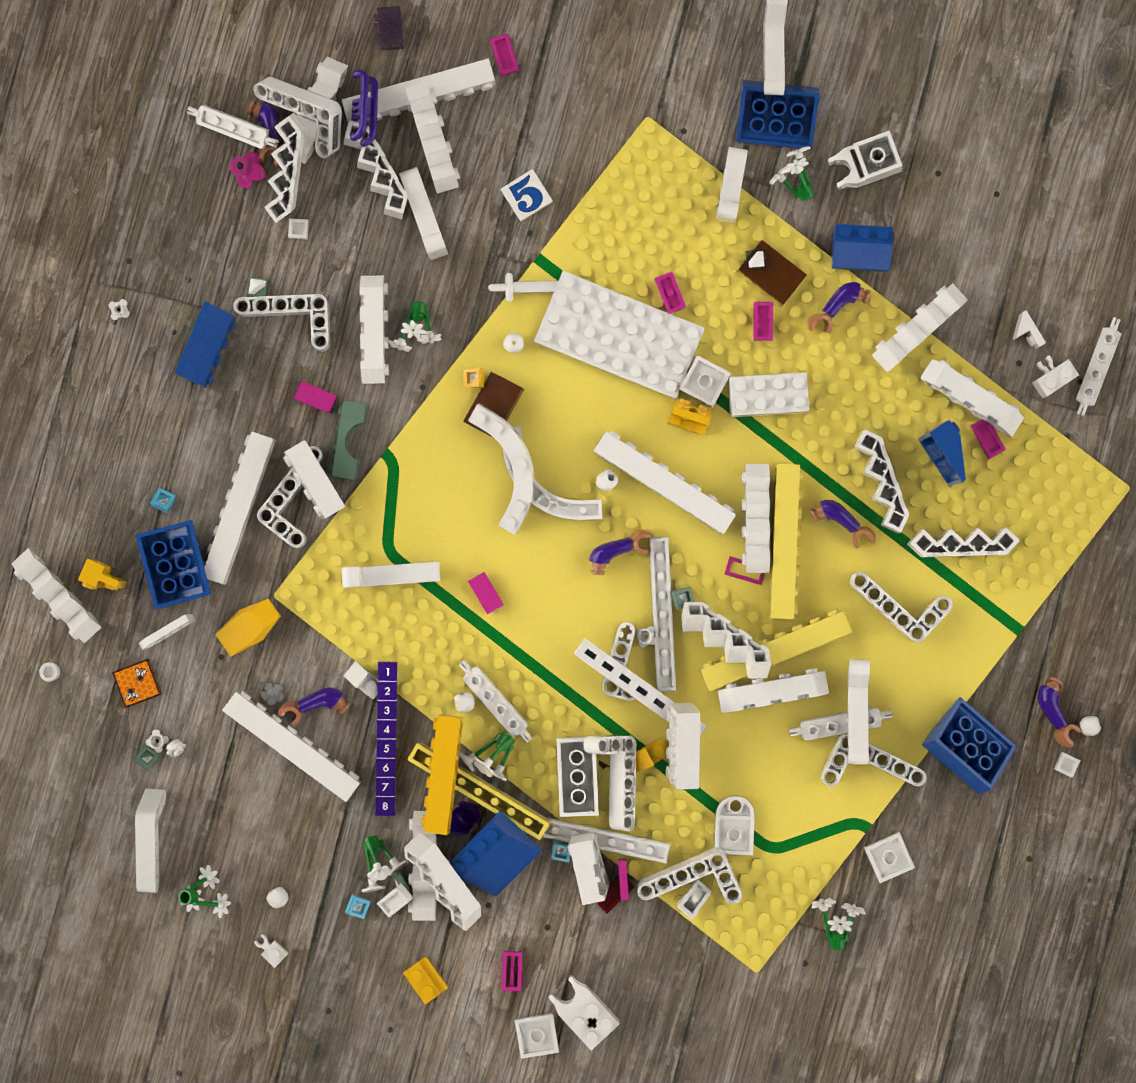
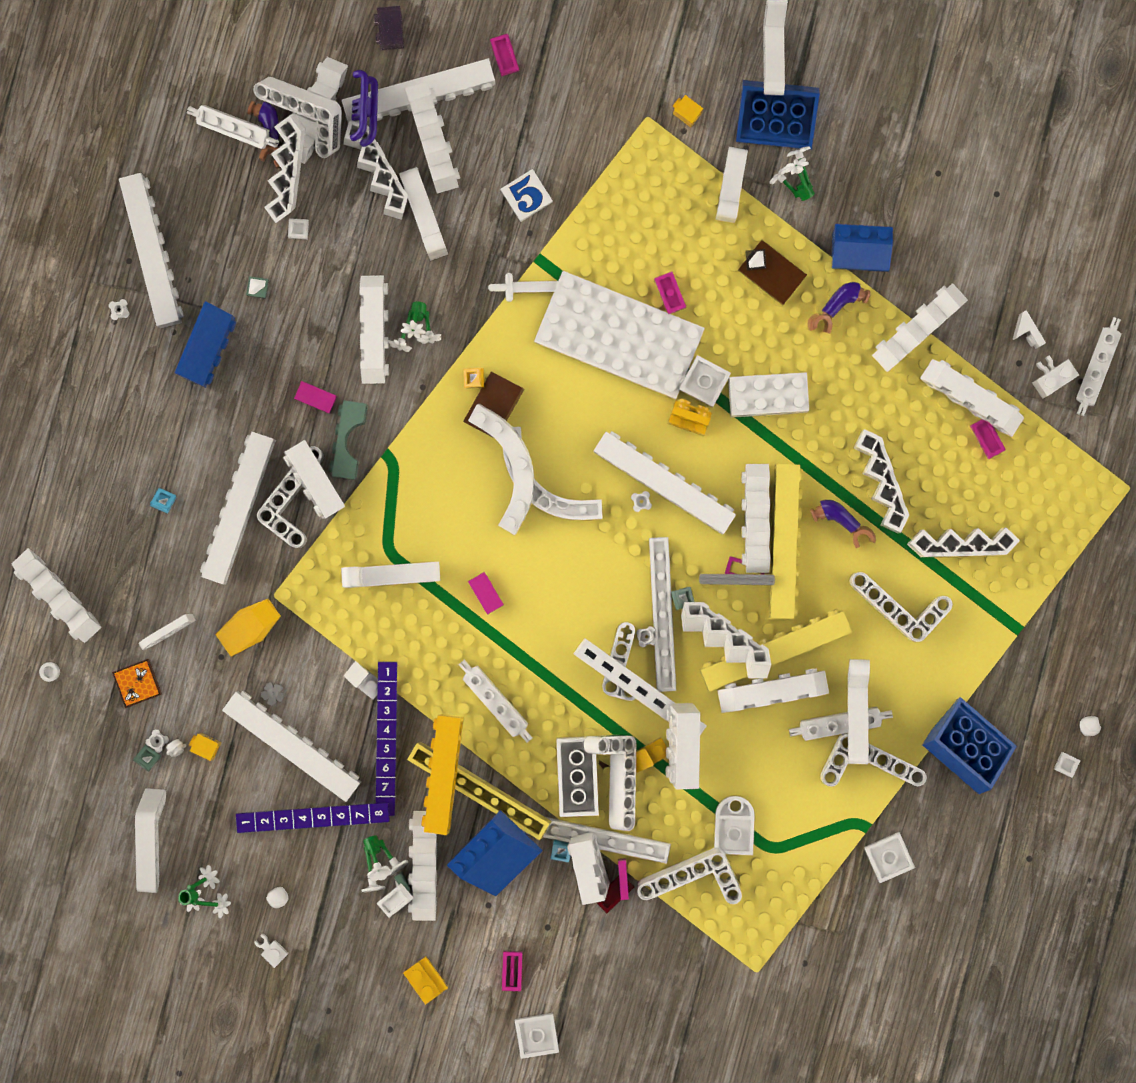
(97, 575): yellow brick -> none
(150, 250): none -> white brick
(173, 564): blue slope -> none
(204, 746): none -> yellow brick
(251, 169): dark pink plate -> none
(290, 309): white beam -> none
(312, 817): none -> dark purple tile
(325, 697): dark purple piece -> none
(357, 906): medium azure tile -> none
(441, 876): white brick -> none
(464, 702): white piece -> none
(464, 818): dark purple hair -> none
(504, 743): plant -> none
(507, 343): white piece -> none
(582, 1007): white brick -> none
(604, 553): dark purple piece -> none
(606, 480): white piece -> none
(636, 499): none -> white plate
(687, 110): none -> yellow brick
(694, 899): white slope -> none
(737, 579): none -> light grey axle
(763, 321): dark pink plate -> none
(837, 937): white plant -> none
(861, 161): white brick -> none
(945, 451): blue slope -> none
(1048, 701): piece -> none

